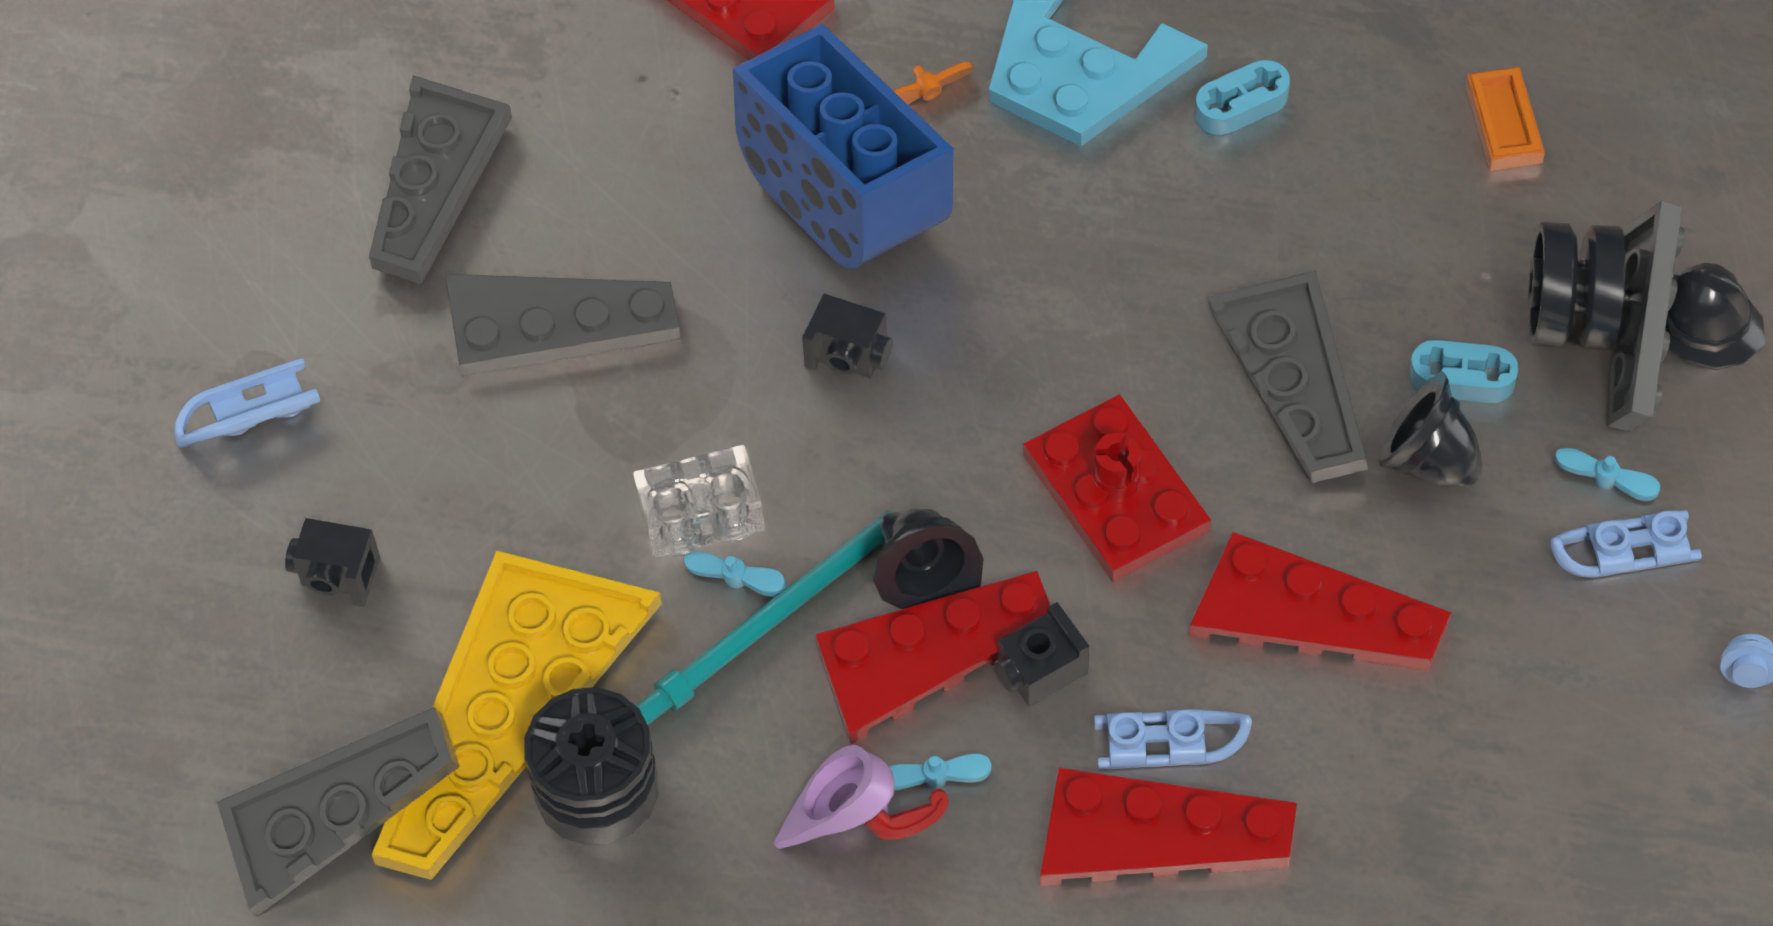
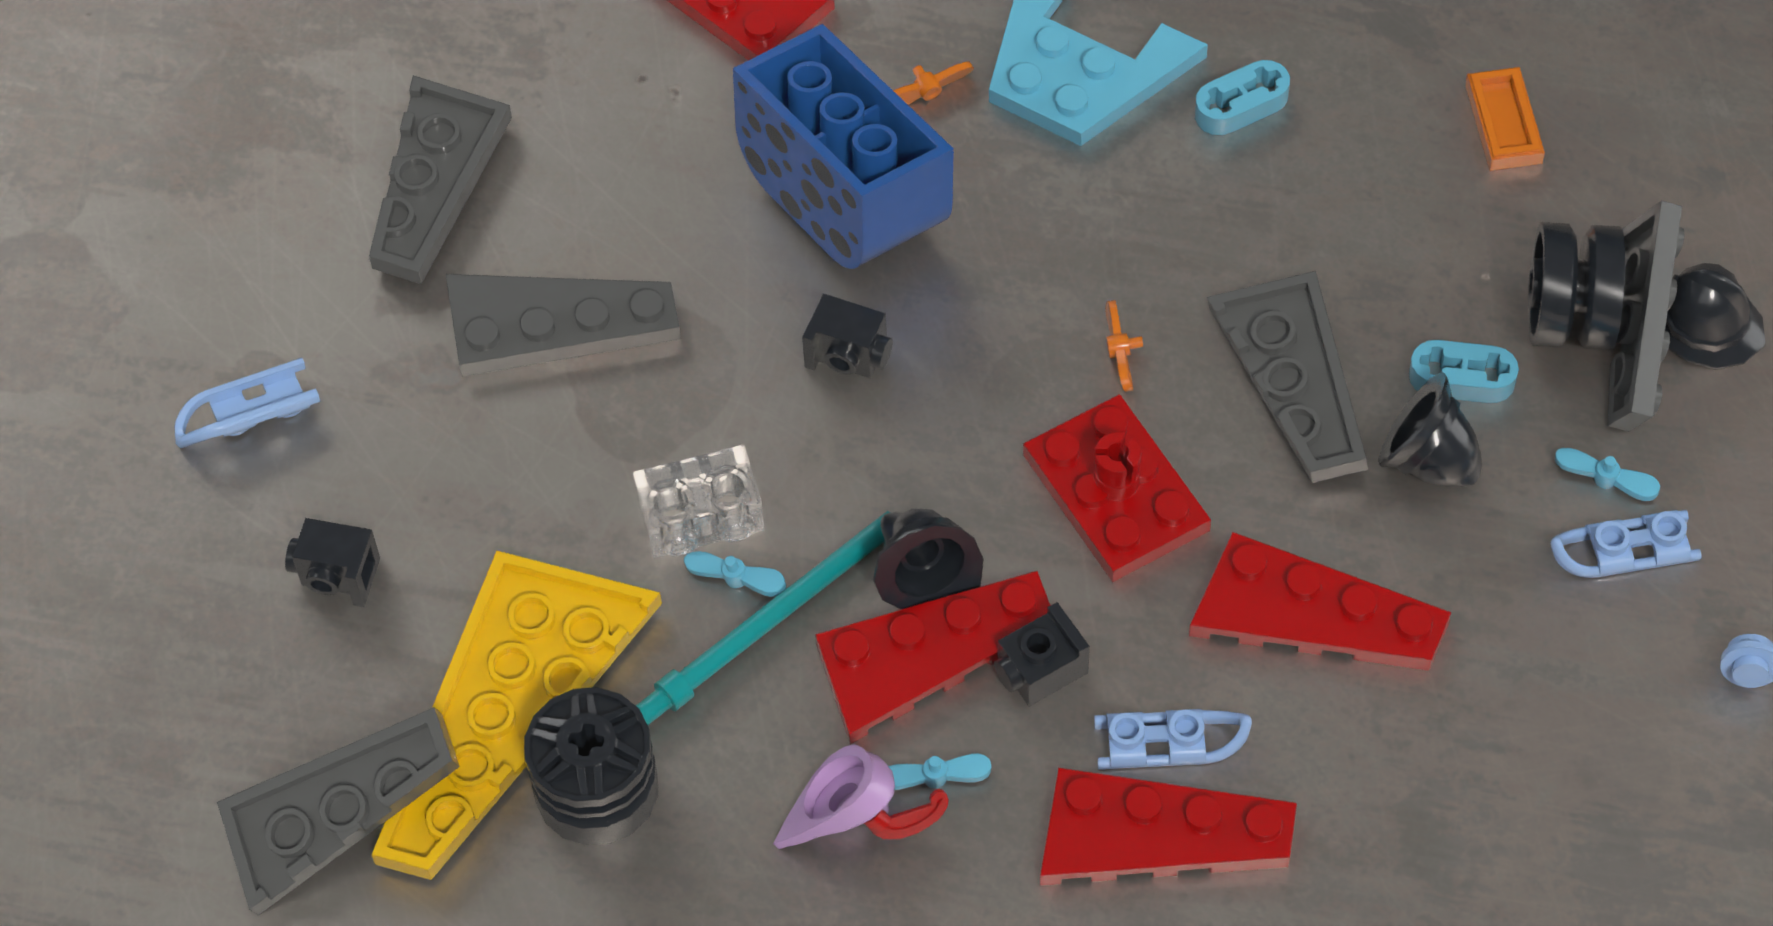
(1120, 345): none -> orange piece

